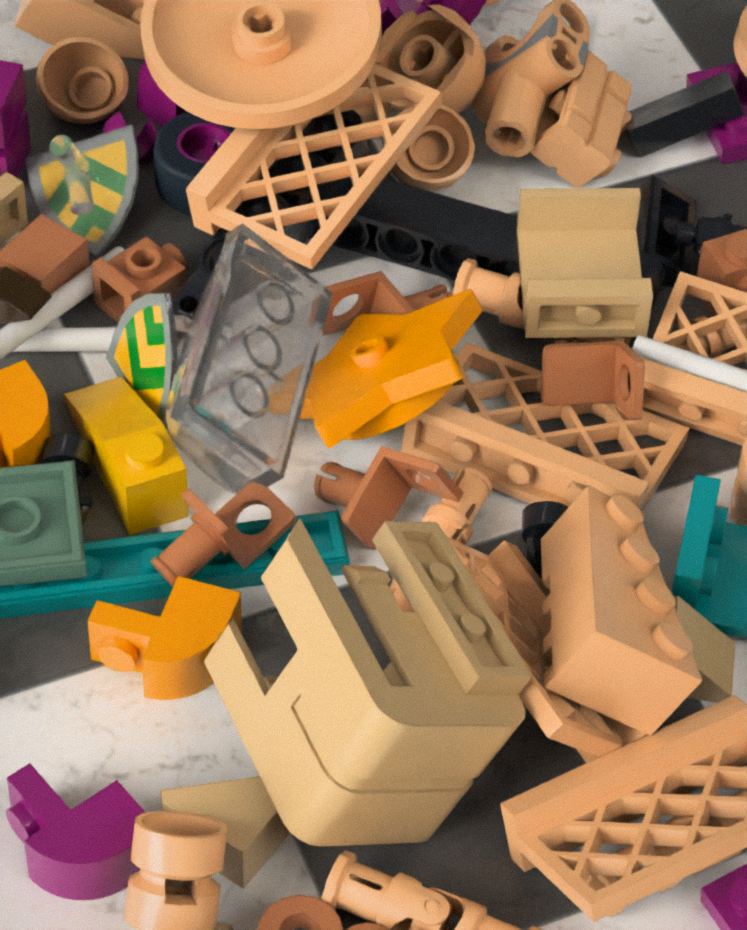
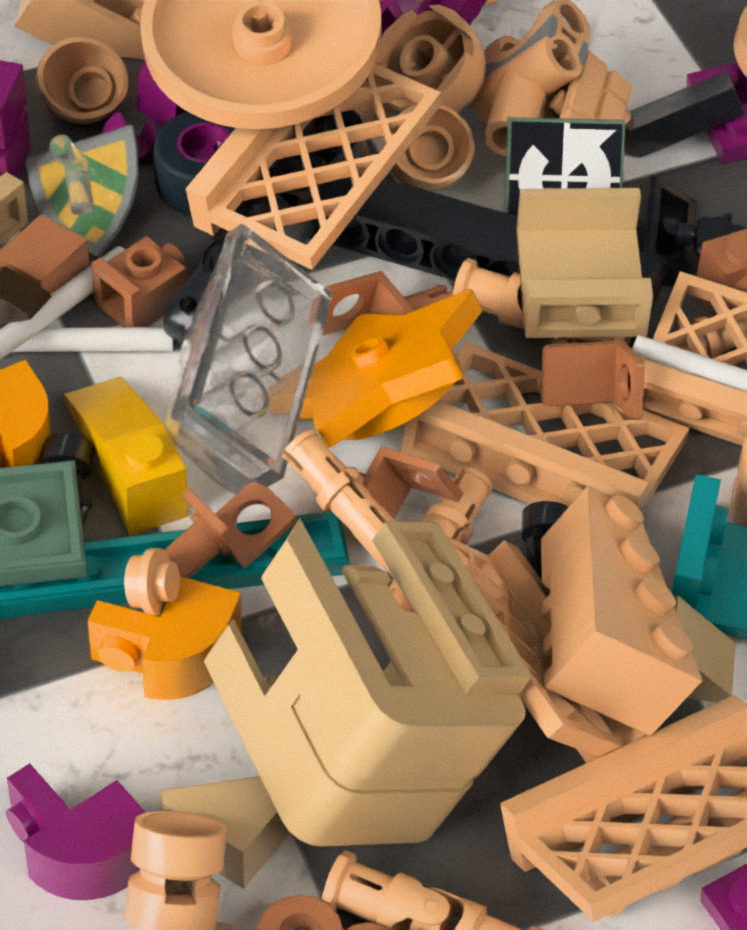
(148, 349): shield -> none
(151, 581): none -> light nougat plate
(338, 489): none -> light nougat pin
(562, 155): none -> tile

